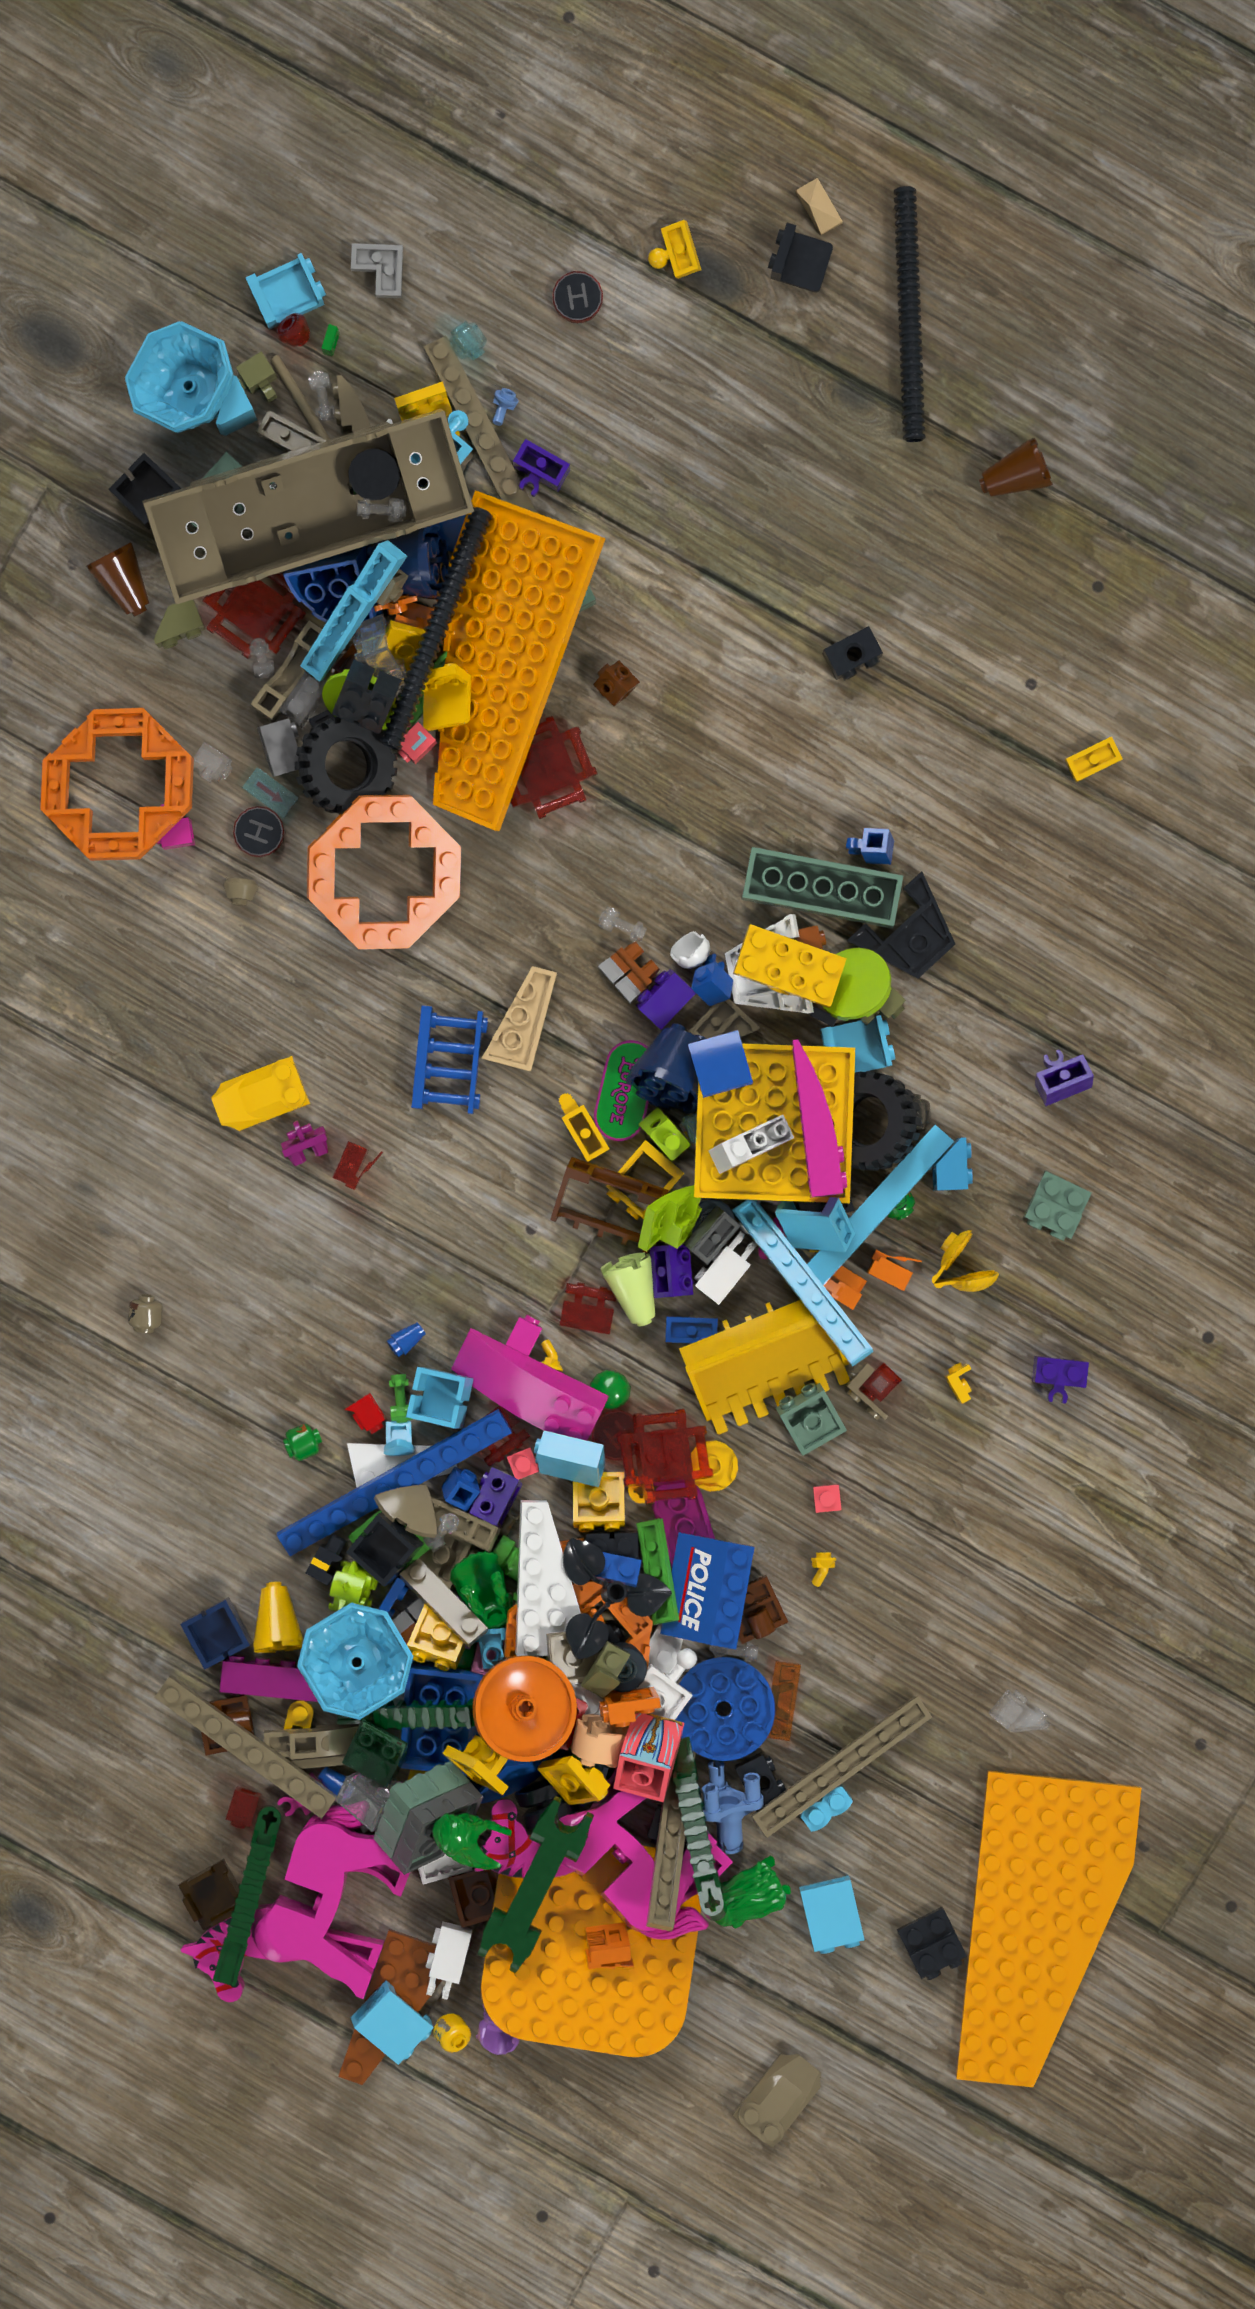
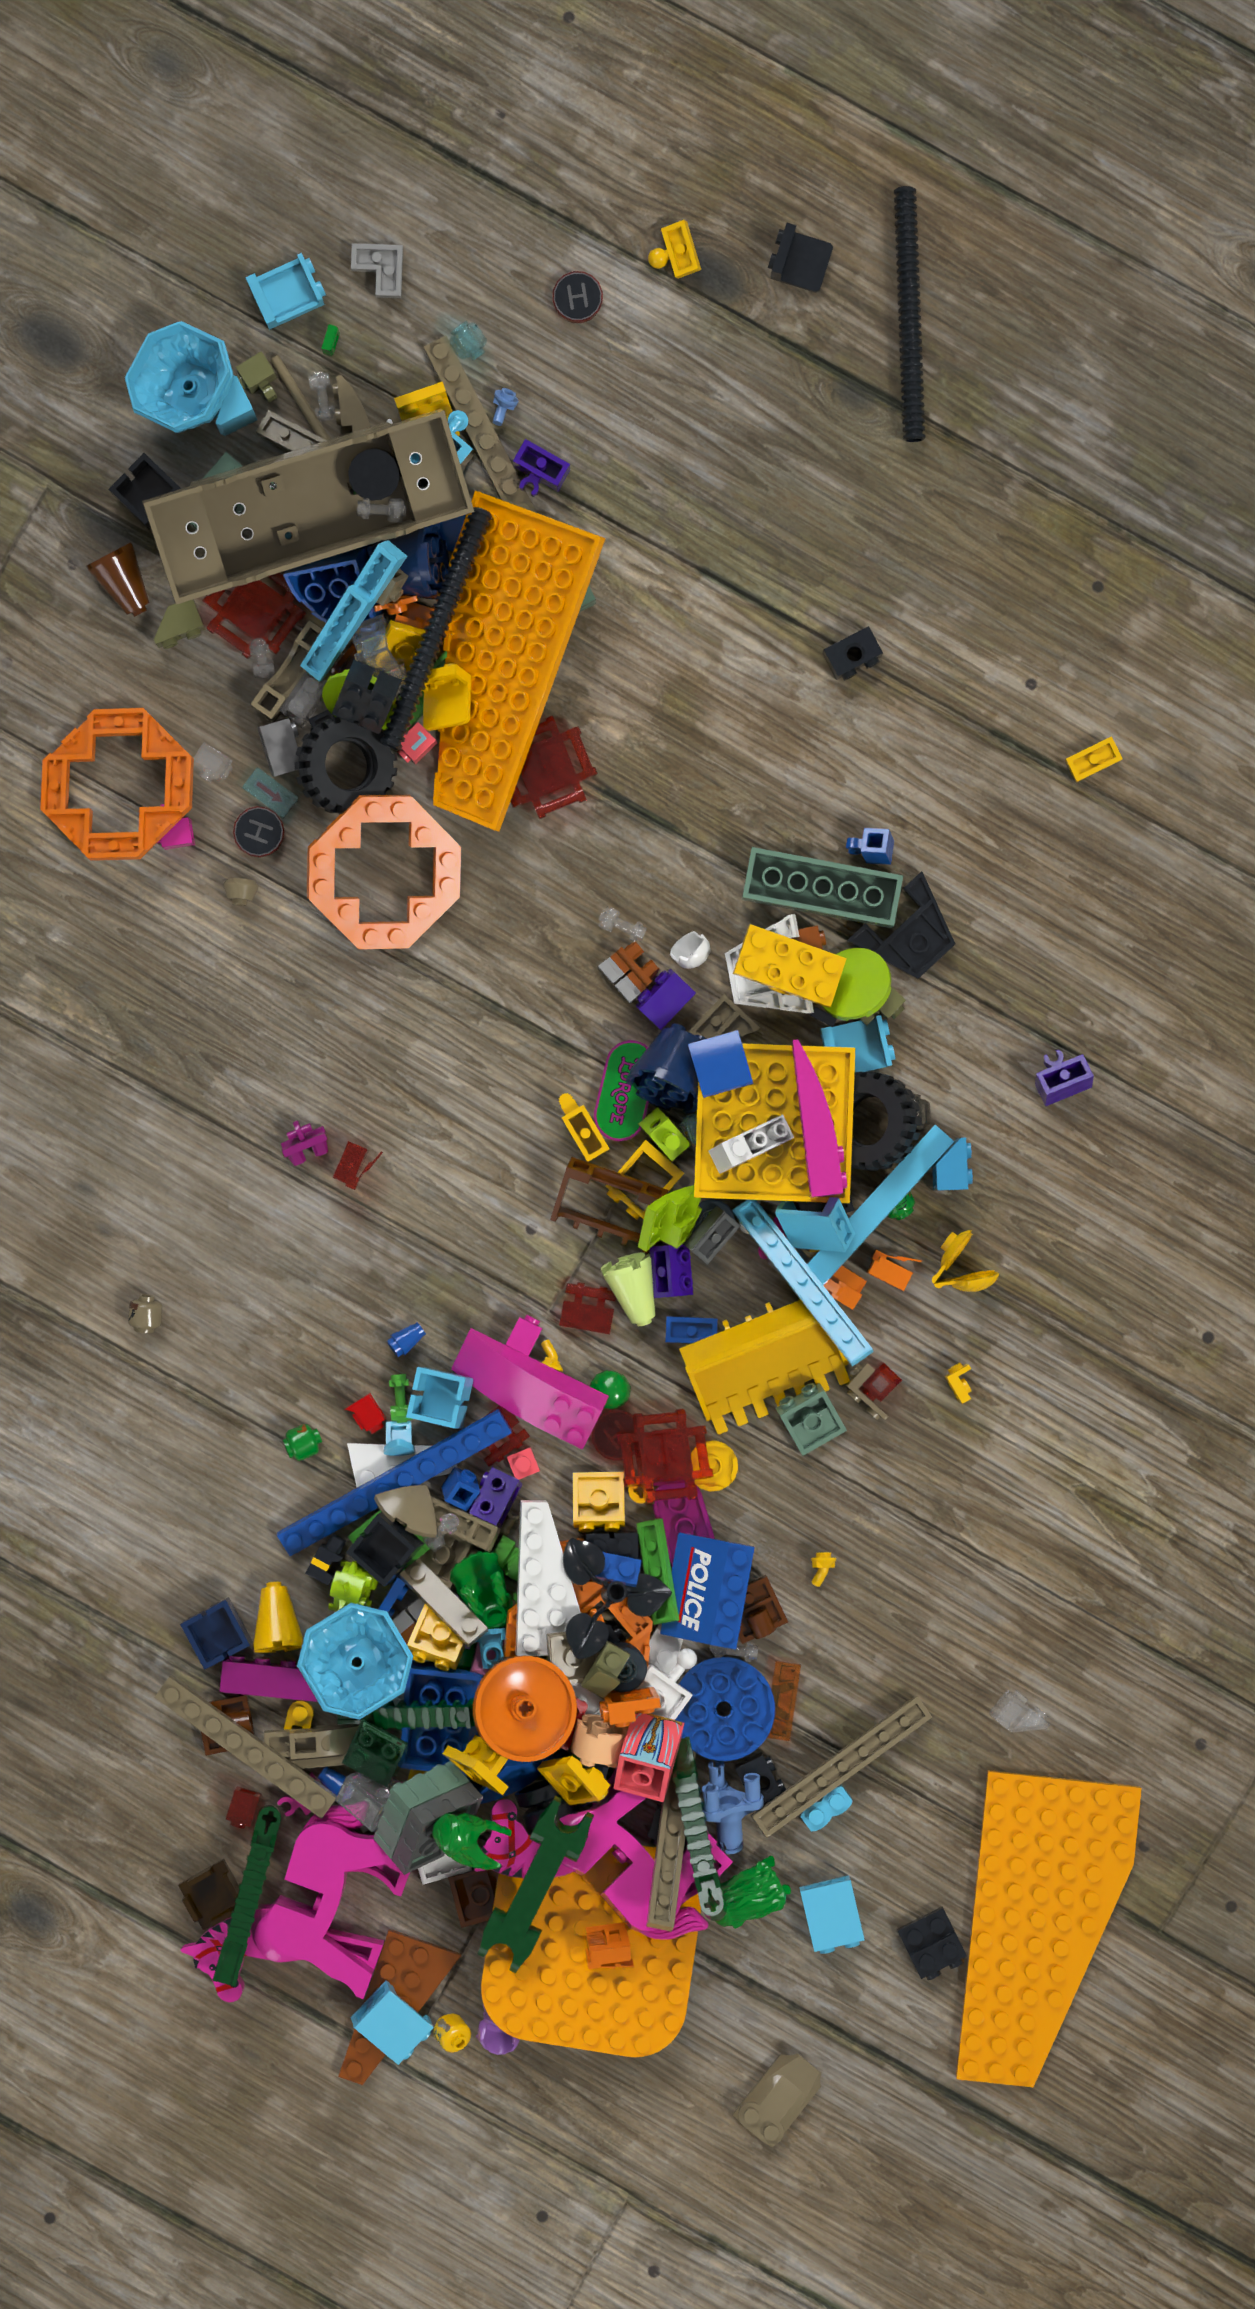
(260, 1095): yellow slope -> none
(294, 330): clear red cone -> none
(428, 1045): blue fence -> none
(448, 1957): white hinge -> none
(521, 1028): tan wing -> none
(570, 1458): medium azure brick -> none
(615, 682): reddish brown brick -> none
(712, 982): blue brick -> none
(724, 1271): white hinge -> none
(819, 206): tan slope -> none
(827, 1498): coral plate -> none
(1017, 472): reddish brown cone -> none
(1057, 1206): sand green plate -> none
(1060, 1374): dark purple brick -> none

